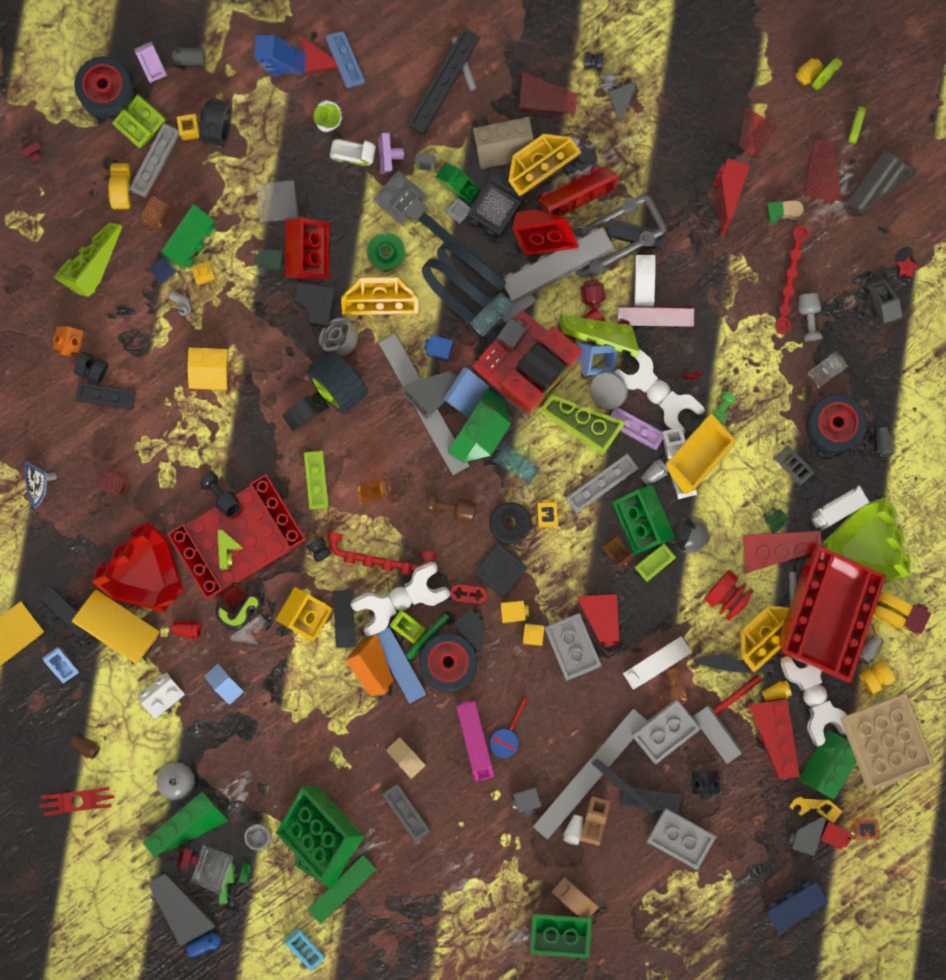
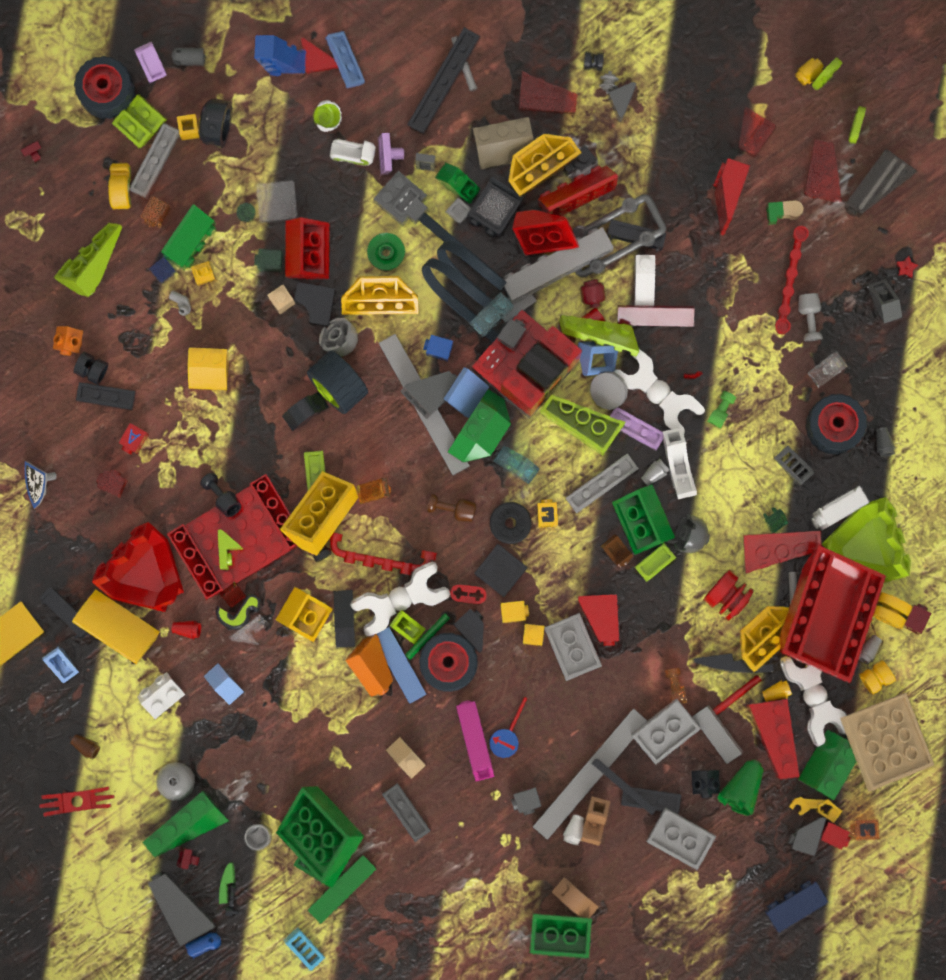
(133, 439): none -> red brick
(212, 869): clear tile -> none
(245, 872): green tile -> none
(246, 212): none -> clear green tile
(281, 299): none -> tan brick
(320, 512): none -> yellow slope
(657, 662): white arch -> none
(699, 454): yellow slope -> none
(743, 788): none -> green cone

